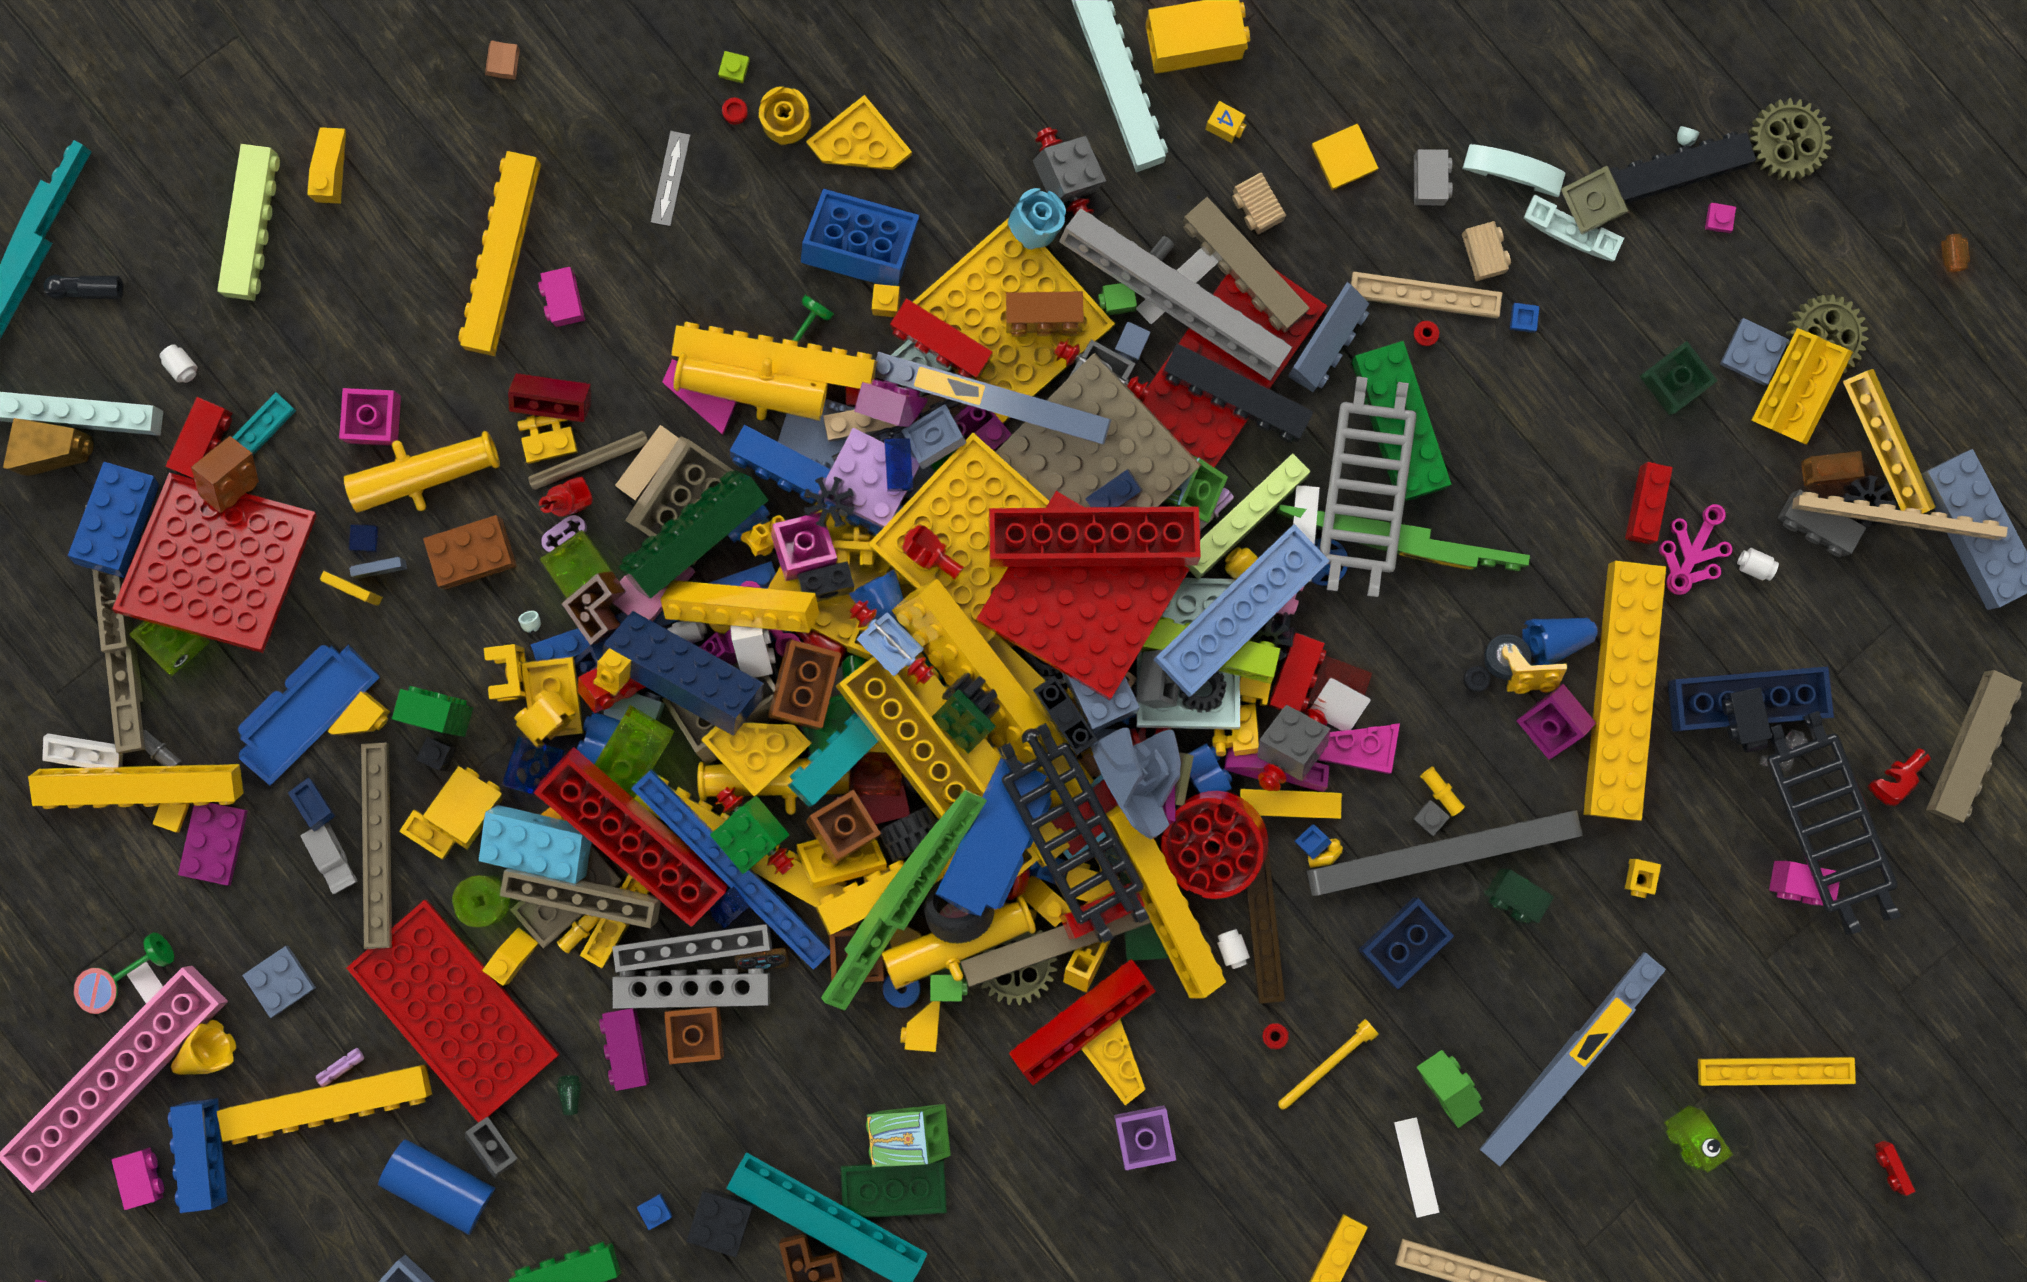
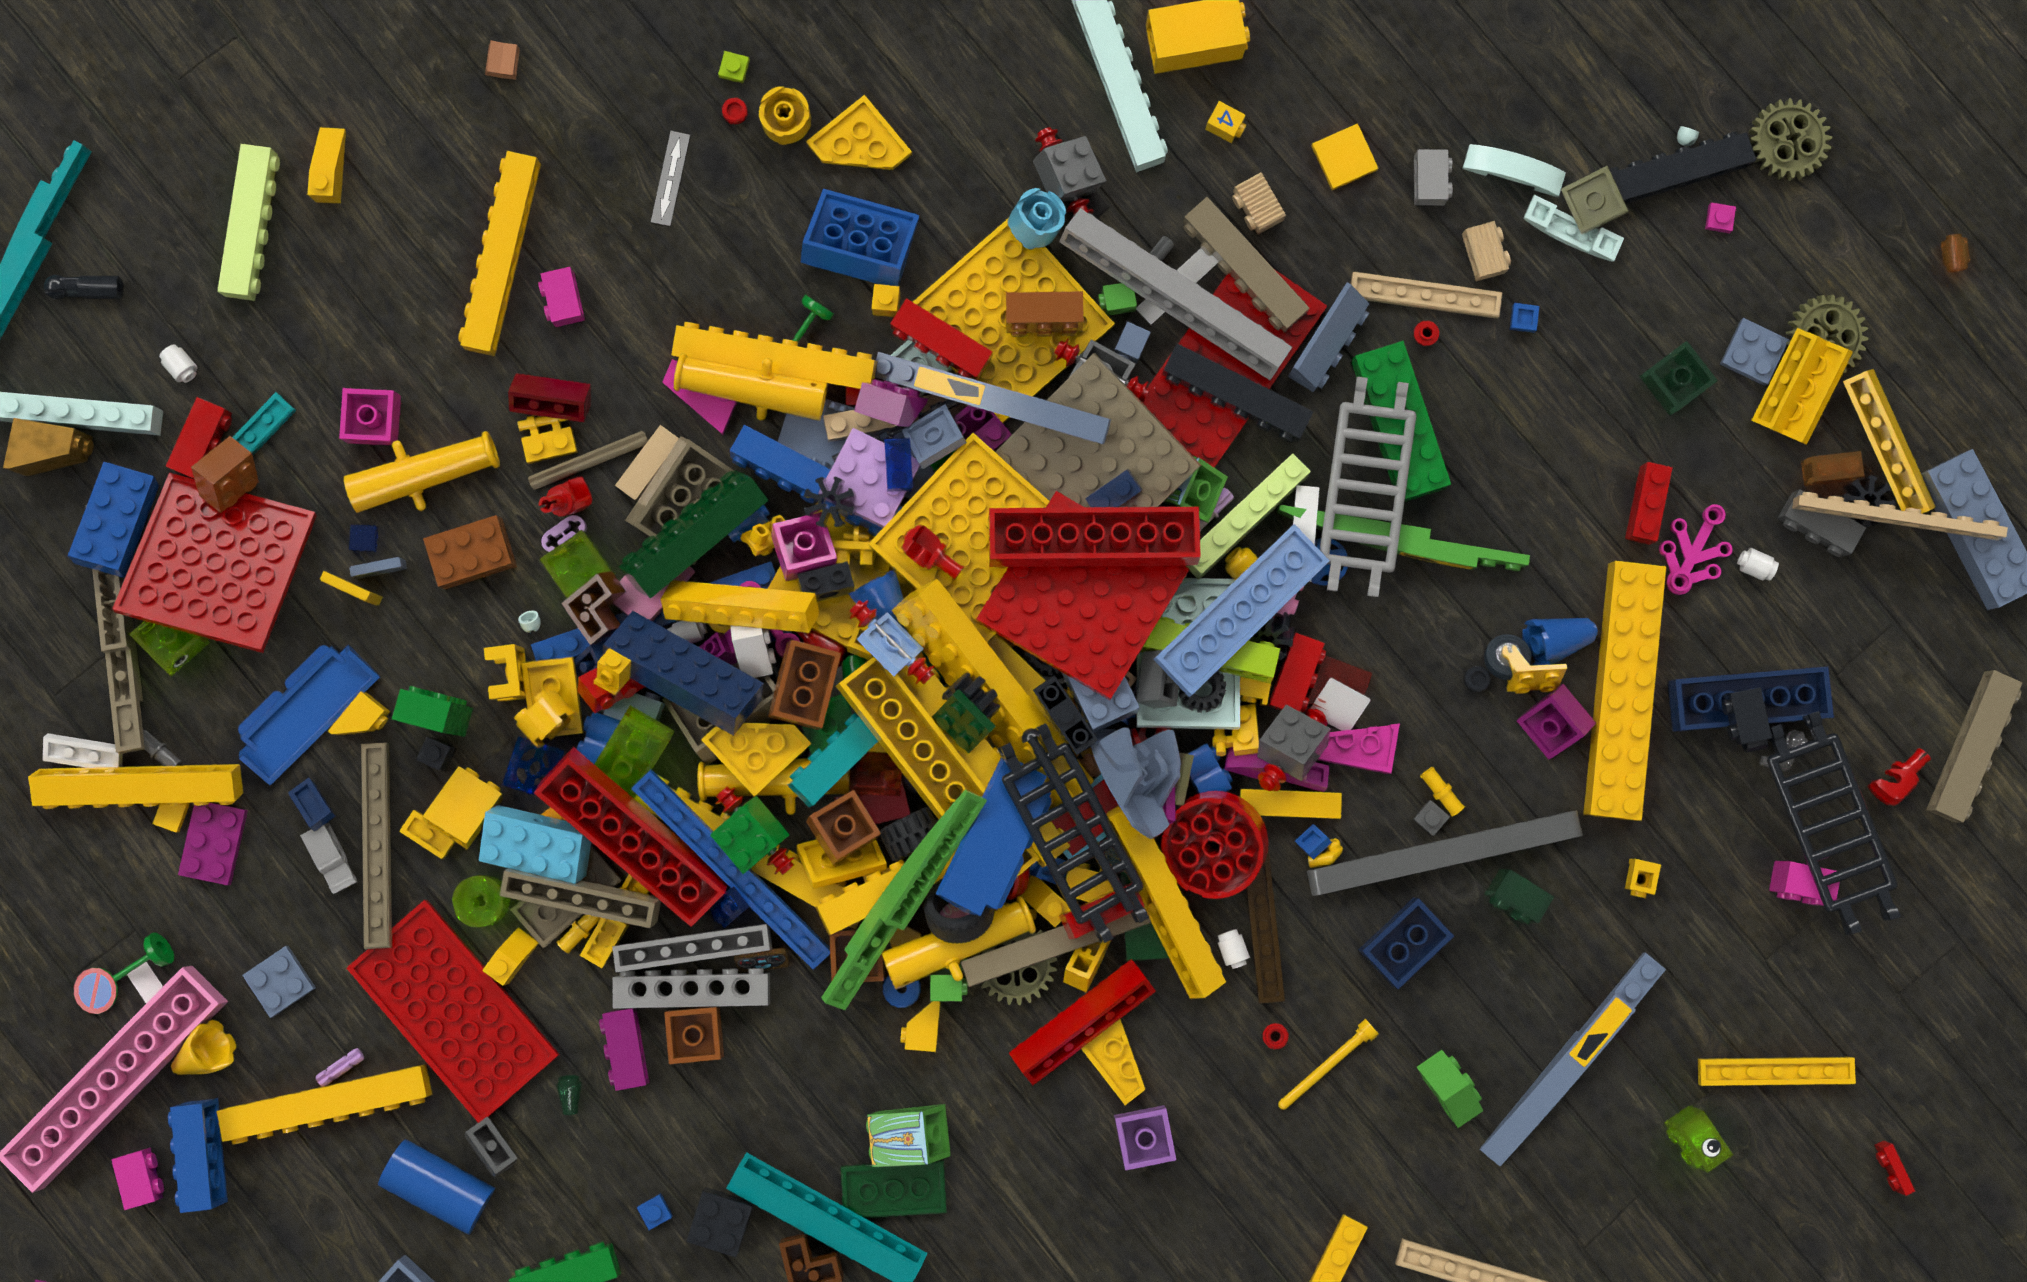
(1416, 1167): white sticker -> none

